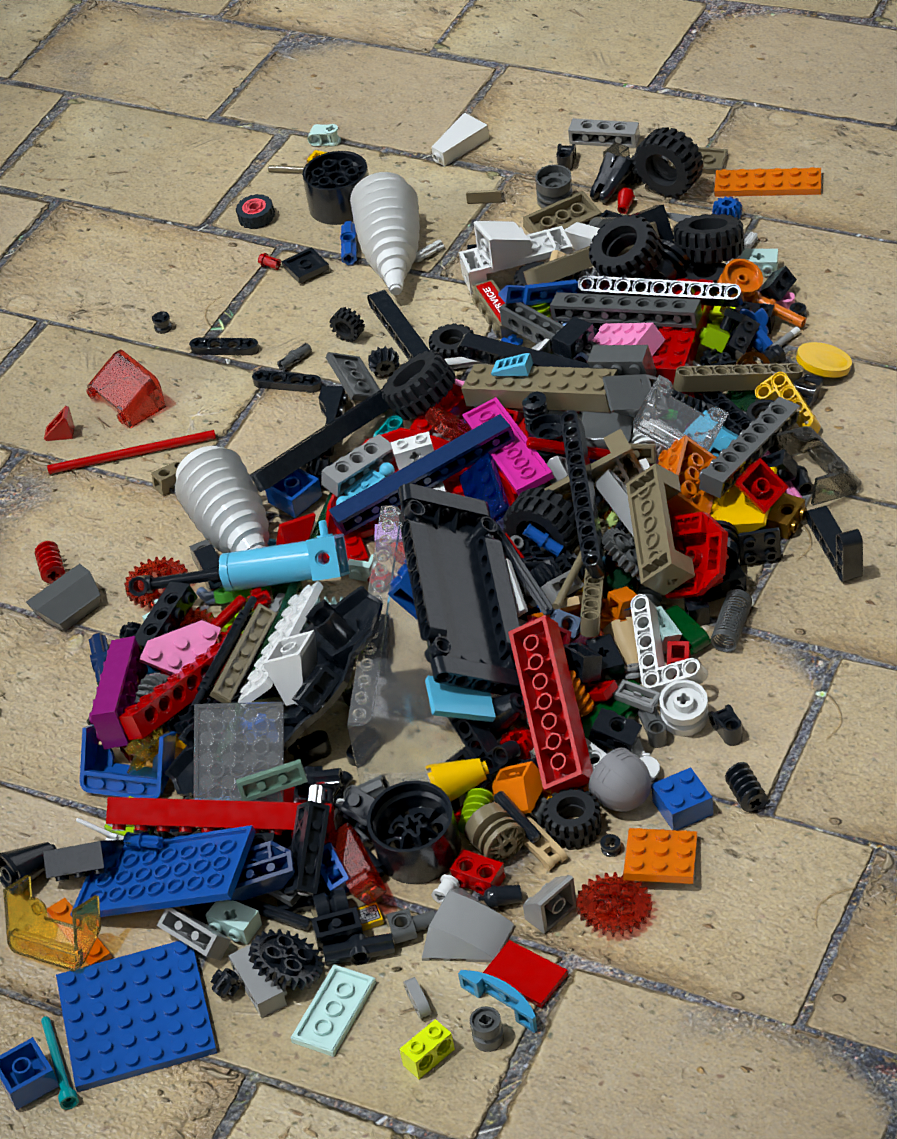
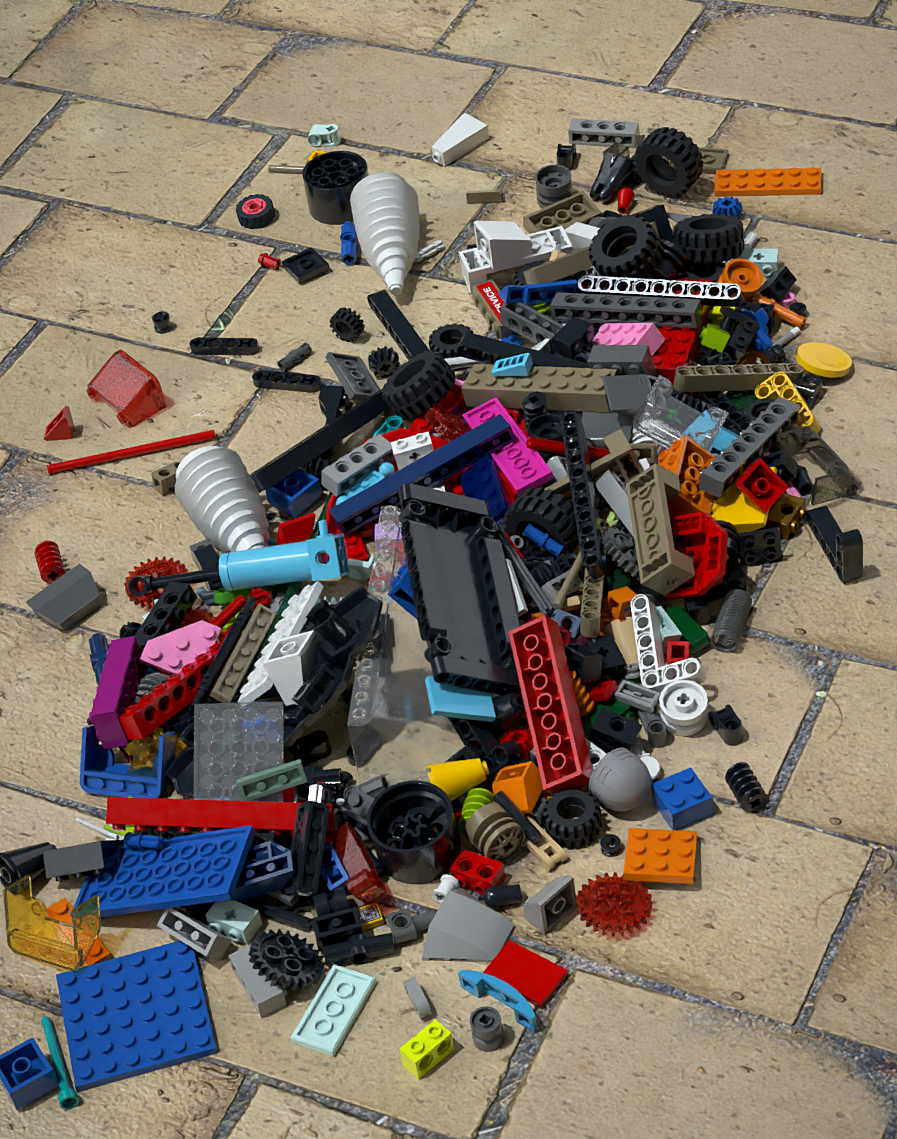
(225, 982): black gear -> none

